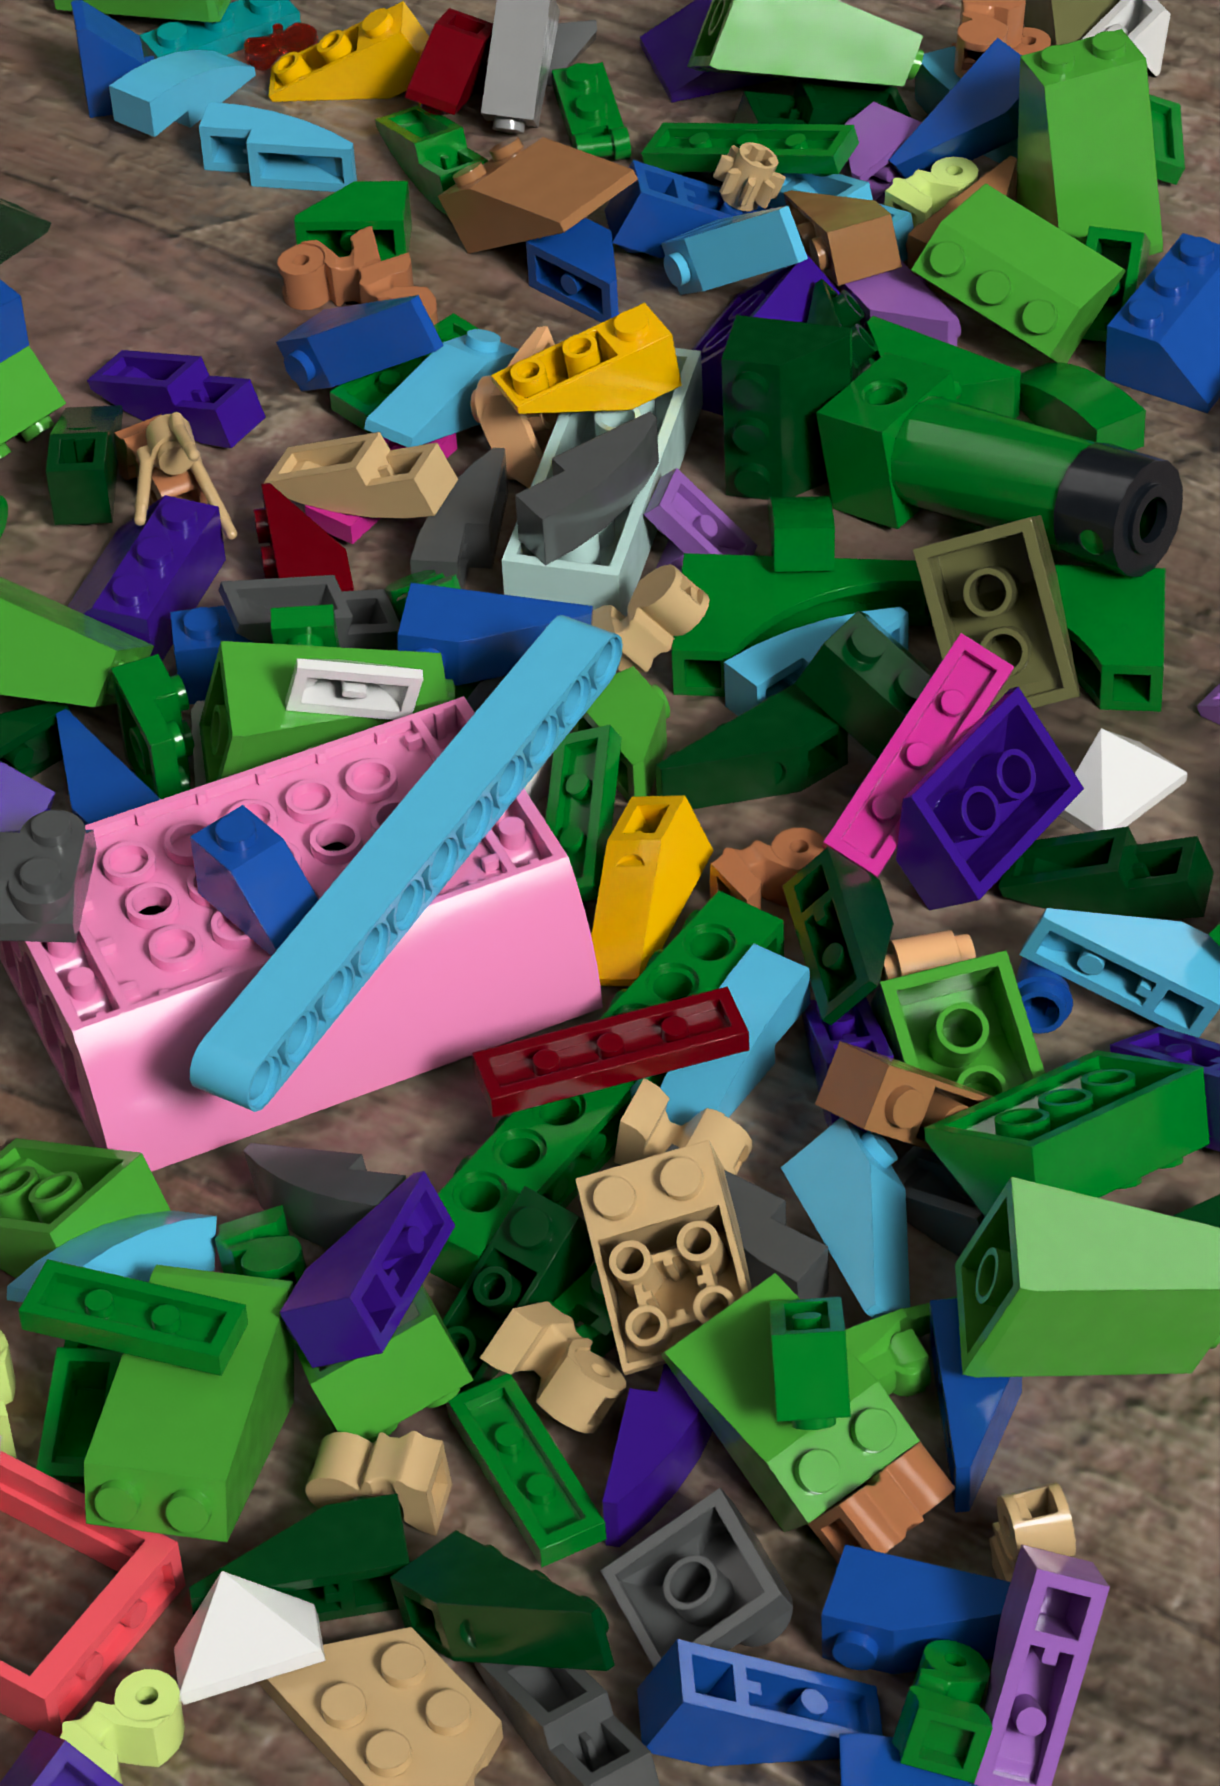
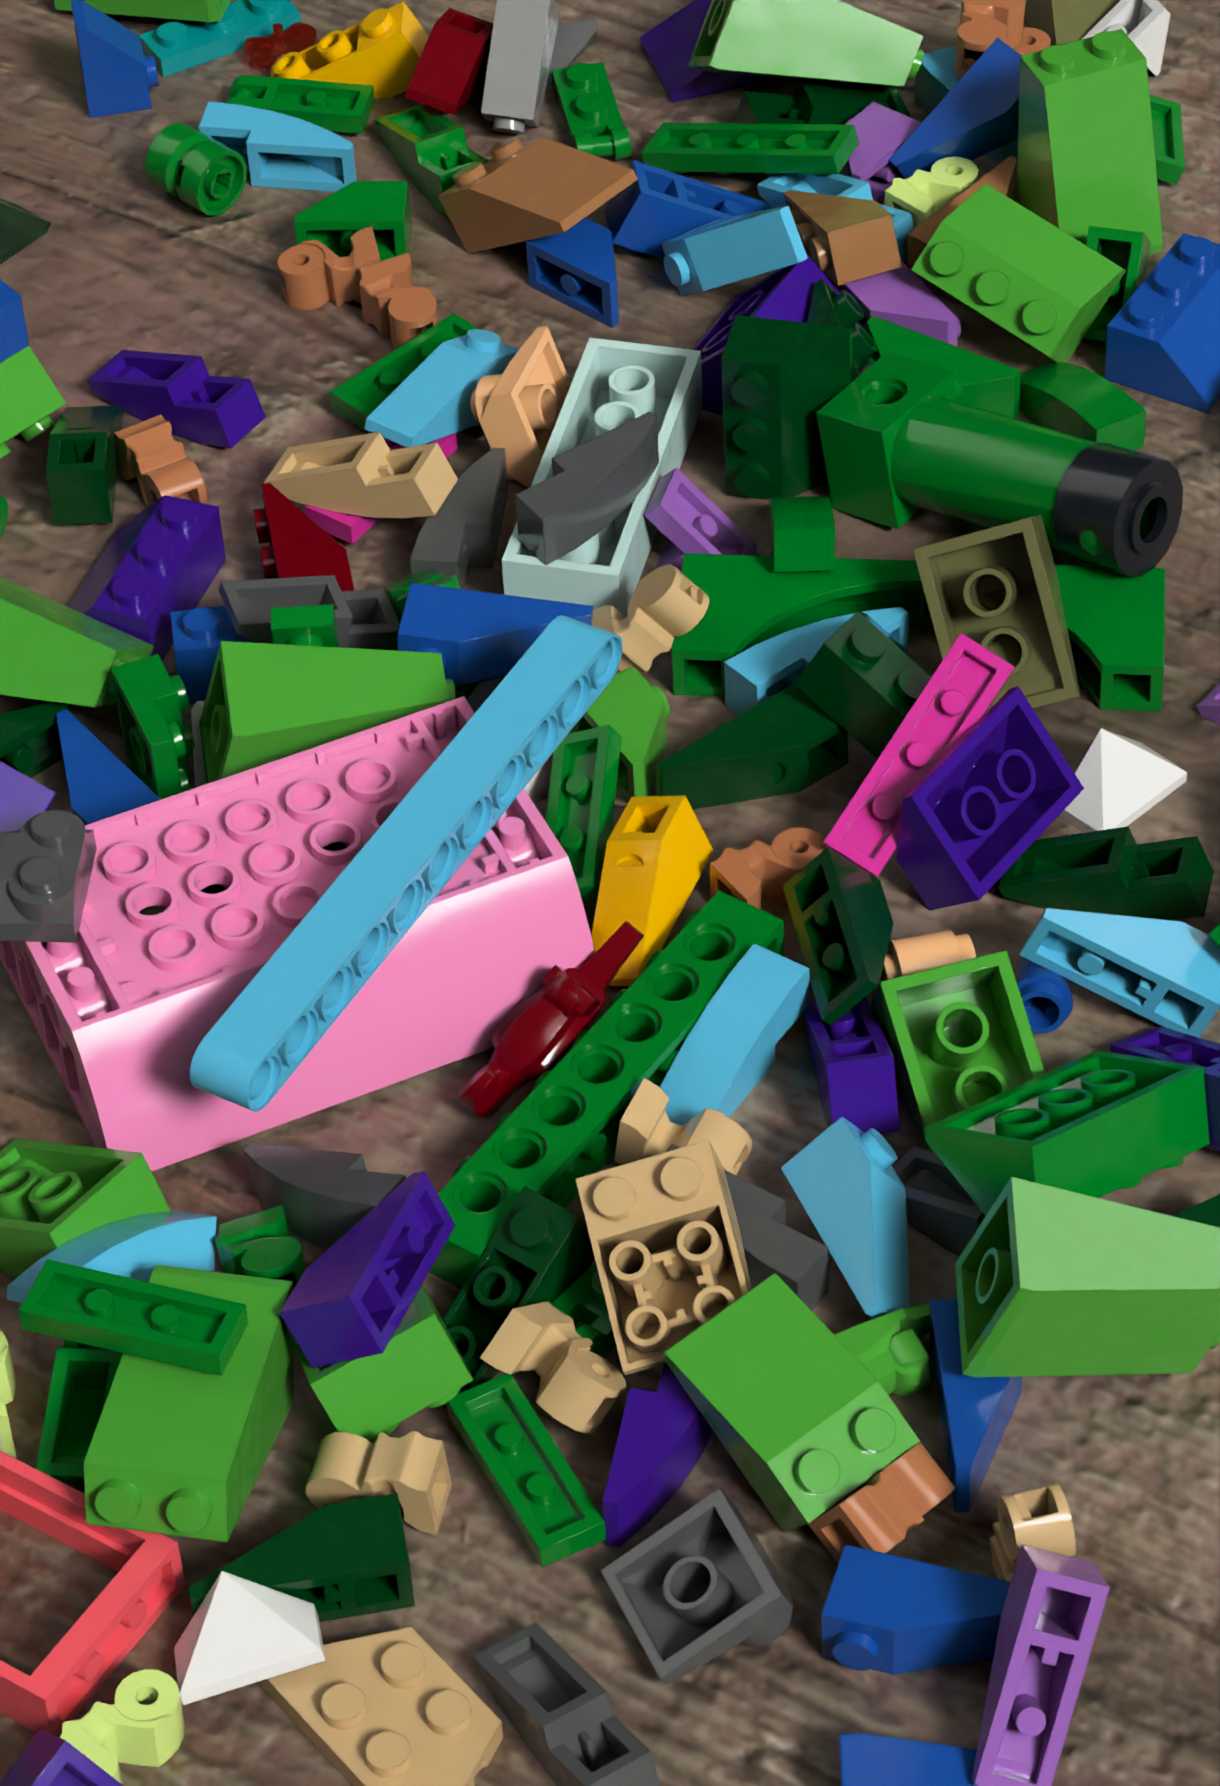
(174, 451): tan plant -> none
(176, 89): medium azure slope -> none
(196, 169): none -> green wheel
(251, 877): blue slope -> none
(330, 105): none -> green plate
(353, 688): white slope -> none
(357, 341): blue slope -> none
(495, 1611): dark green slope -> none
(547, 1025): none -> dark red animal
(597, 370): yellow slope -> none
(610, 1051): dark red plate -> none
(748, 1710): blue slope -> none
(749, 176): tan gear -> none
(810, 1362): green slope -> none
(890, 1094): medium nougat slope -> none
(942, 1714): green leg -> none

